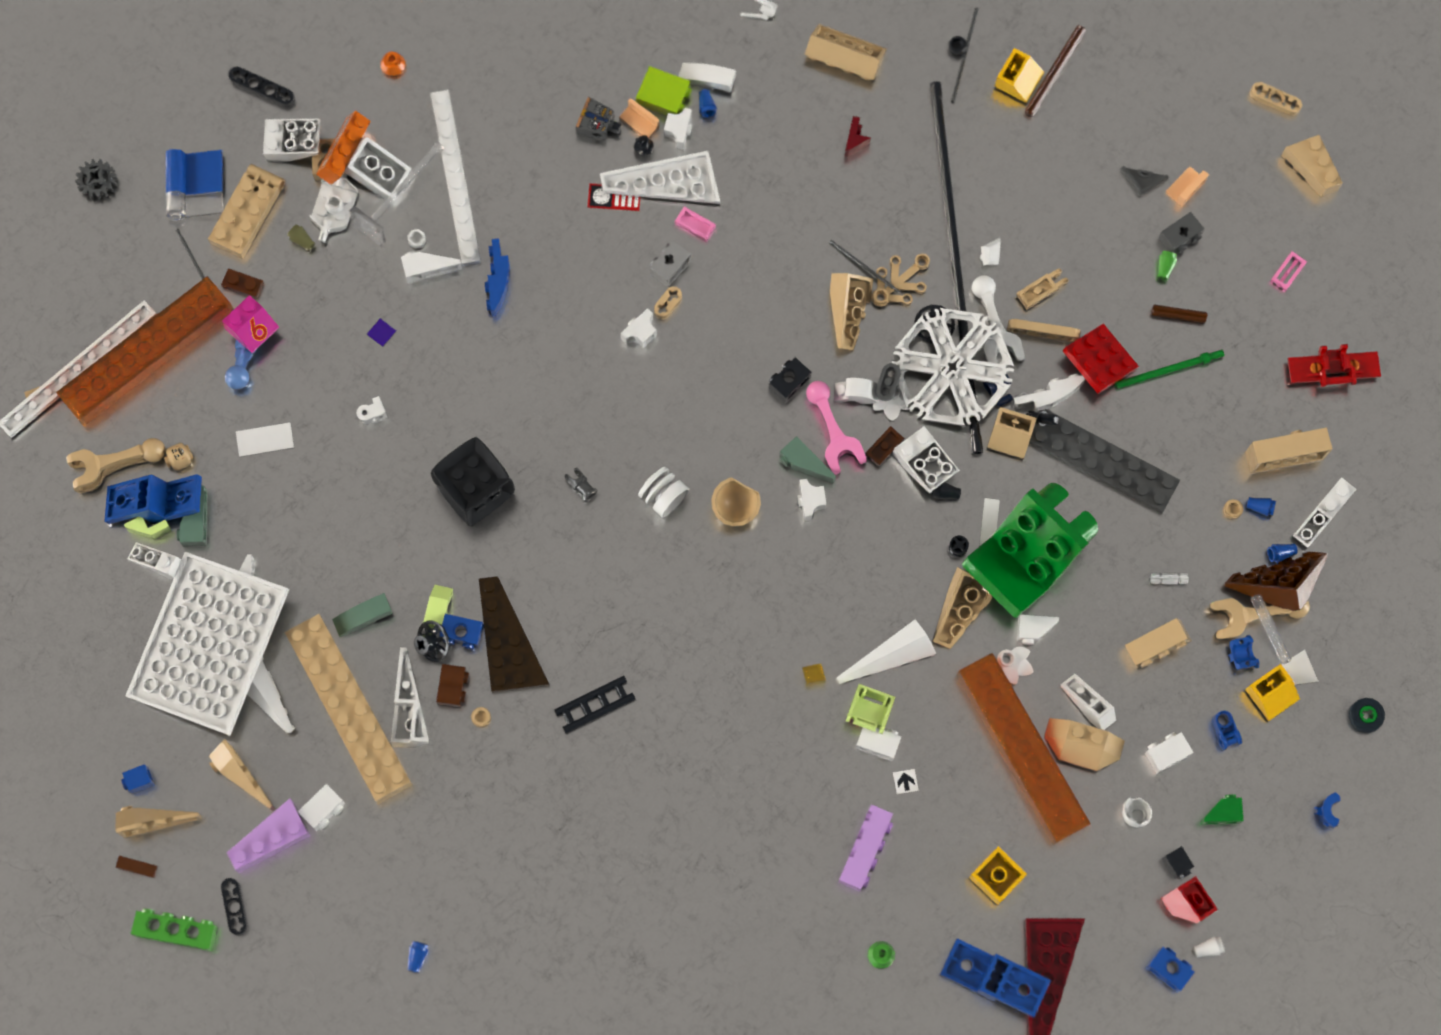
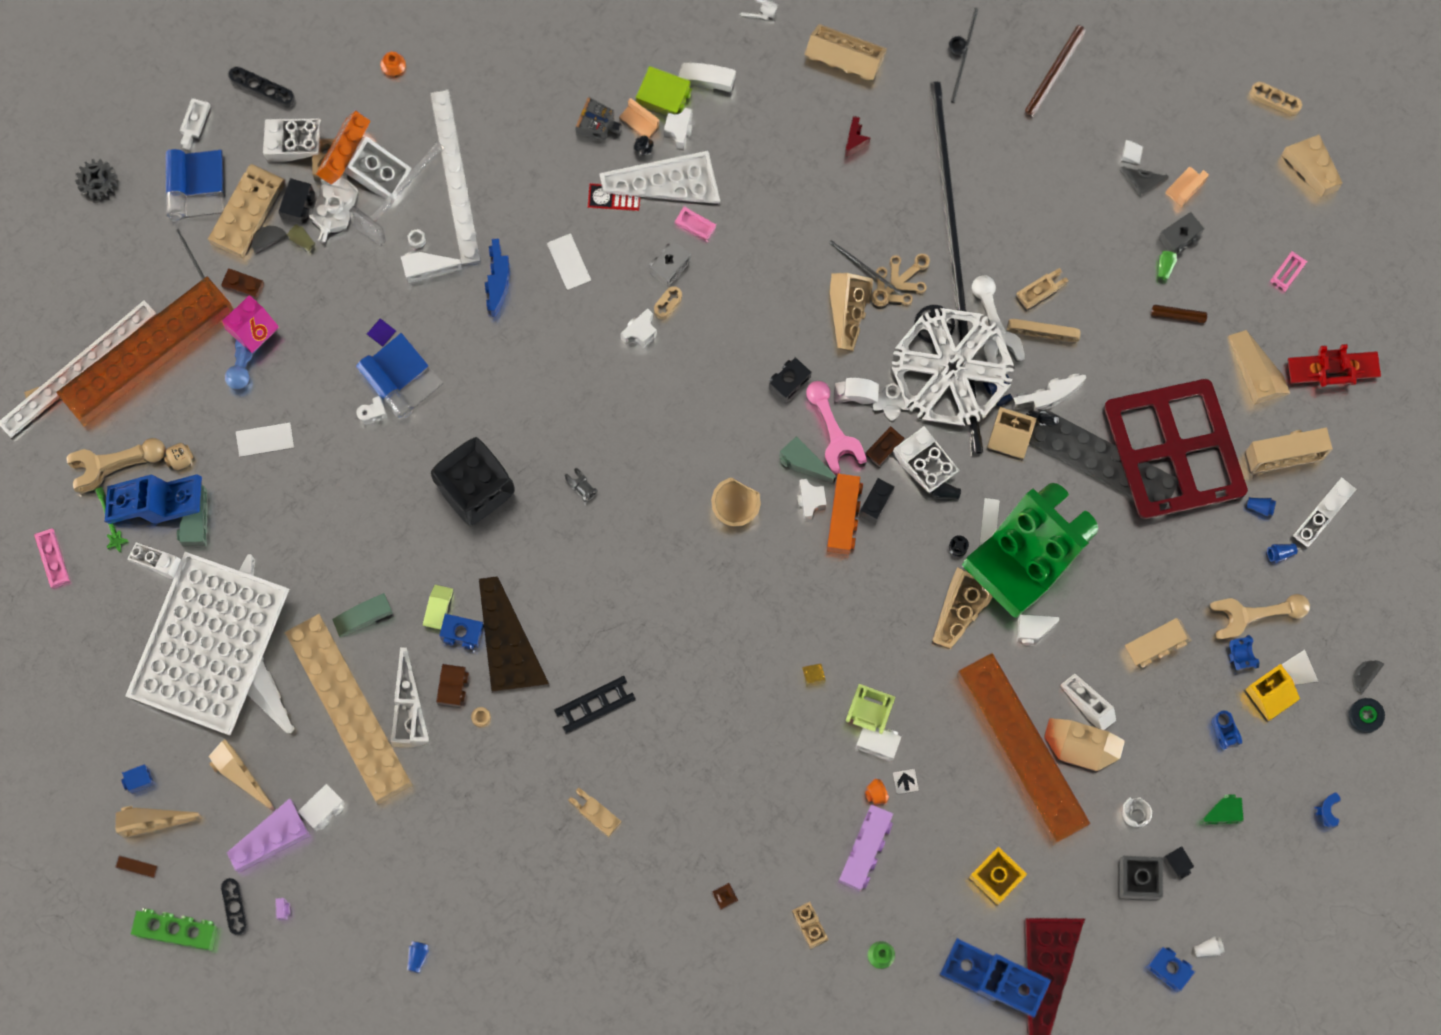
(52, 558): none -> bright pink tile
(115, 538): none -> bright green piece
(140, 527): yellowish green slope -> none
(193, 122): none -> white plate
(266, 237): none -> dark grey tile
(282, 909): none -> lavender plate
(296, 201): none -> black brick
(399, 376): none -> blue door
(429, 641): black wheel -> none
(568, 261): none -> white sticker
(596, 813): none -> tan hinge
(660, 489): white wheel -> none
(706, 104): blue cone -> none
(724, 896): none -> reddish brown tile
(810, 925): none -> tan slope
(843, 514): none -> orange brick
(876, 501): none -> black brick
(877, 792): none -> orange cone
(888, 382): dark grey plate -> none
(904, 647): white wedge -> none
(991, 252): white piece -> none
(1018, 664): white plate -> none
(1019, 76): yellow slope -> none
(1100, 358): red plate -> none
(1131, 152): none -> white slope
(1141, 877): none -> dark grey brick
(1168, 752): white brick -> none
(1169, 578): white axle -> none
(1175, 448): none -> dark red window
(1190, 901): red slope -> none
(1204, 358): green bar -> none
(1233, 509): tan tile -> none
(1259, 372): none -> tan wedge
(1271, 629): clear axle -> none
(1283, 584): reddish brown slope -> none
(1365, 674): none -> dark grey tile

